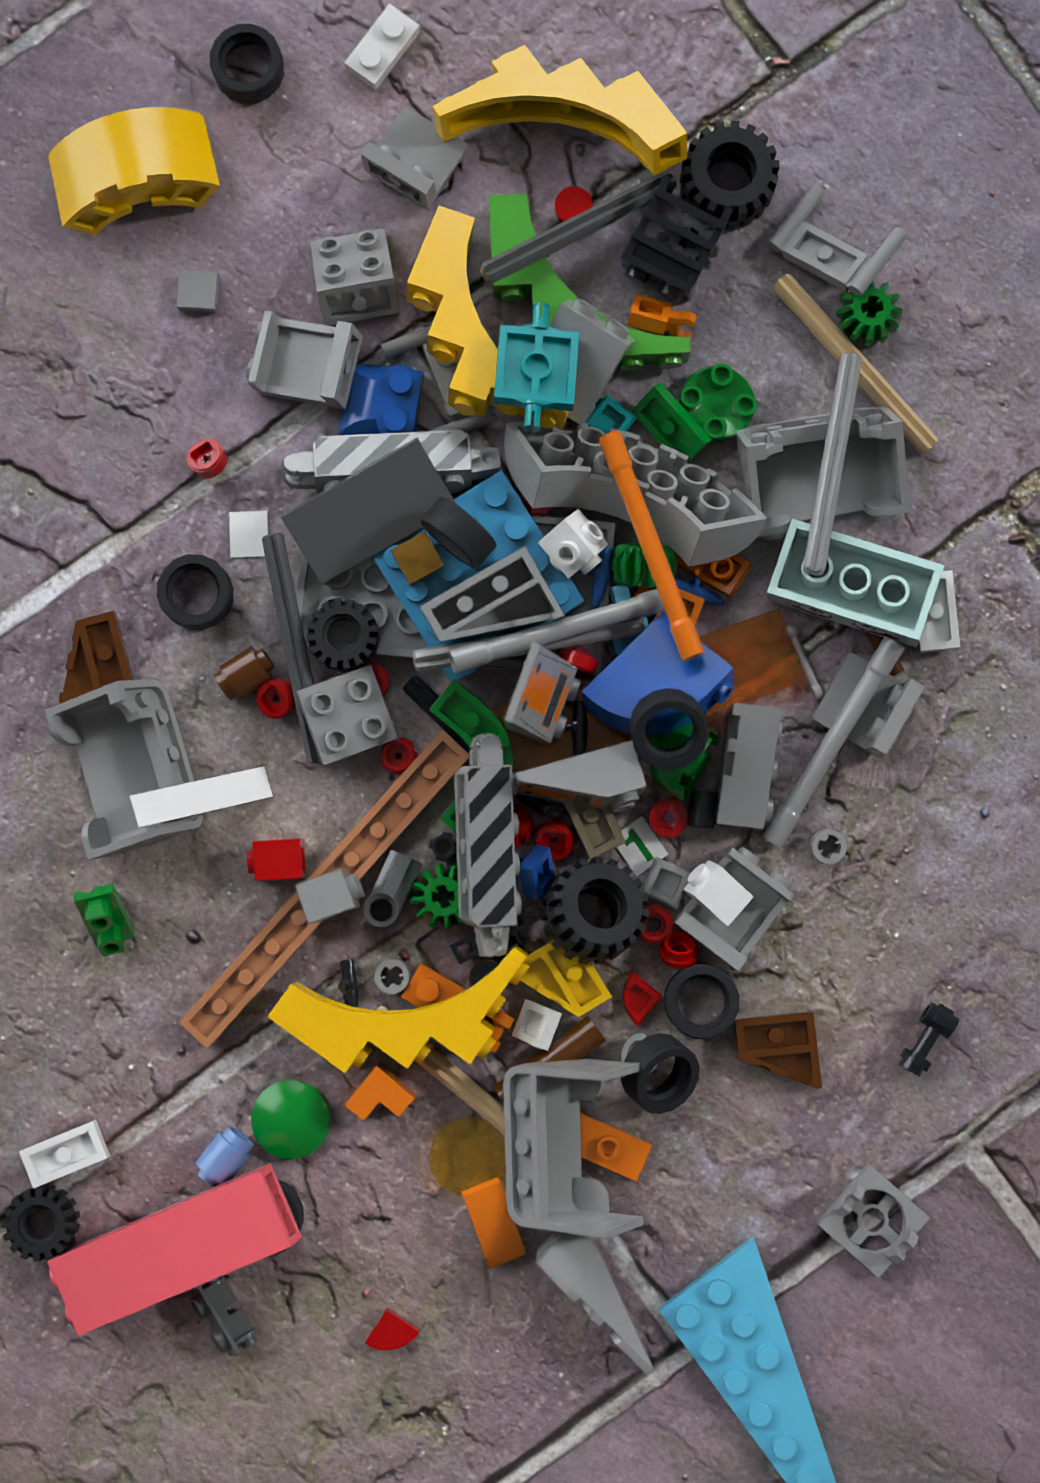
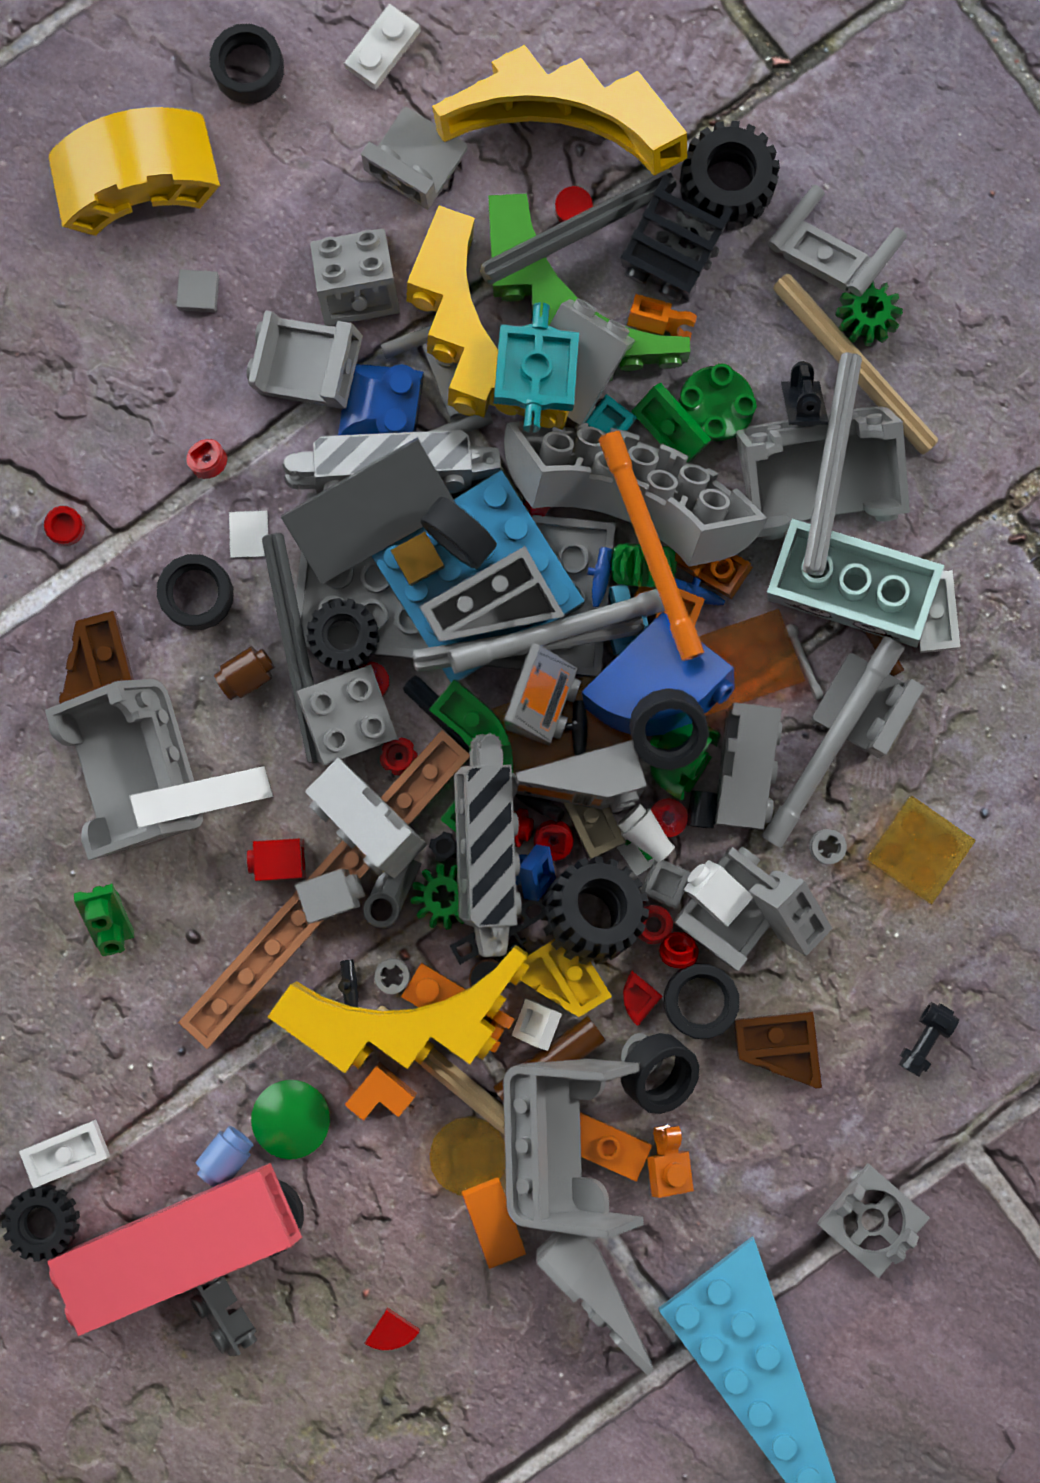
(64, 525): none -> red tile
(275, 698): red tile -> none
(364, 819): none -> wedge
(574, 544): white brick -> none
(579, 658): red tile -> none
(645, 832): none -> white cone
(670, 1168): none -> orange plate
(792, 912): none -> light grey hinge
(804, 397): none -> black hinge
(920, 849): none -> clear yellow plate

